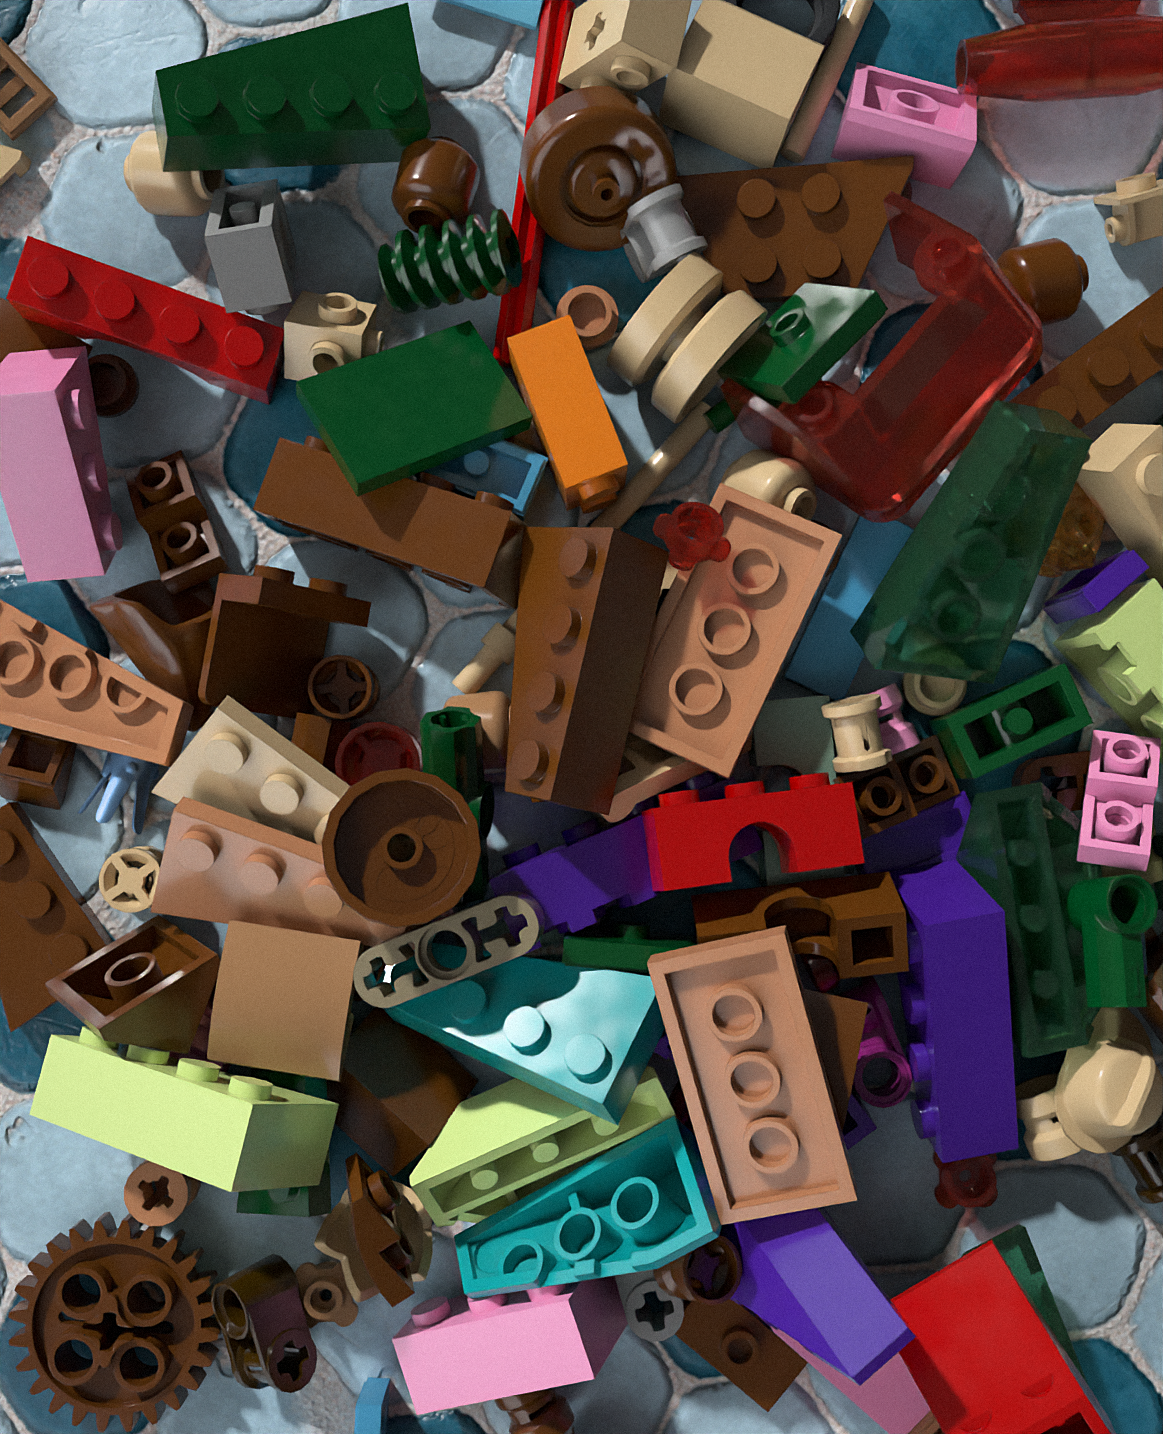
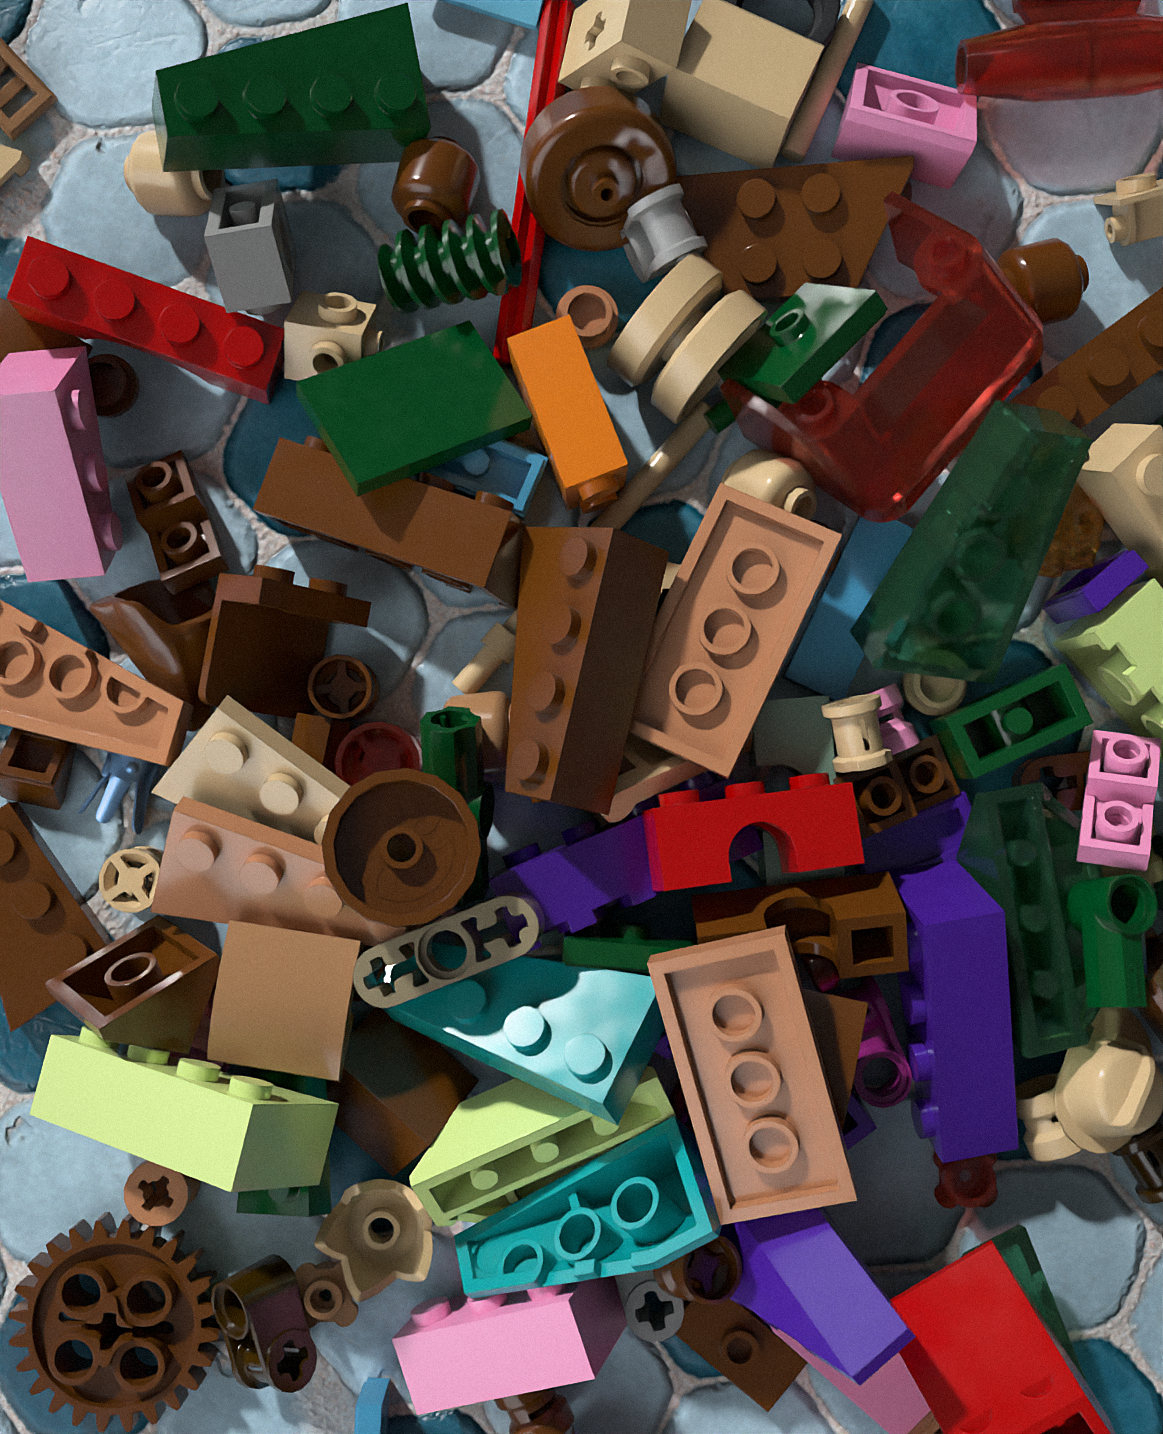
(376, 1230): reddish brown slope -> none
(693, 521): clear red plate -> none

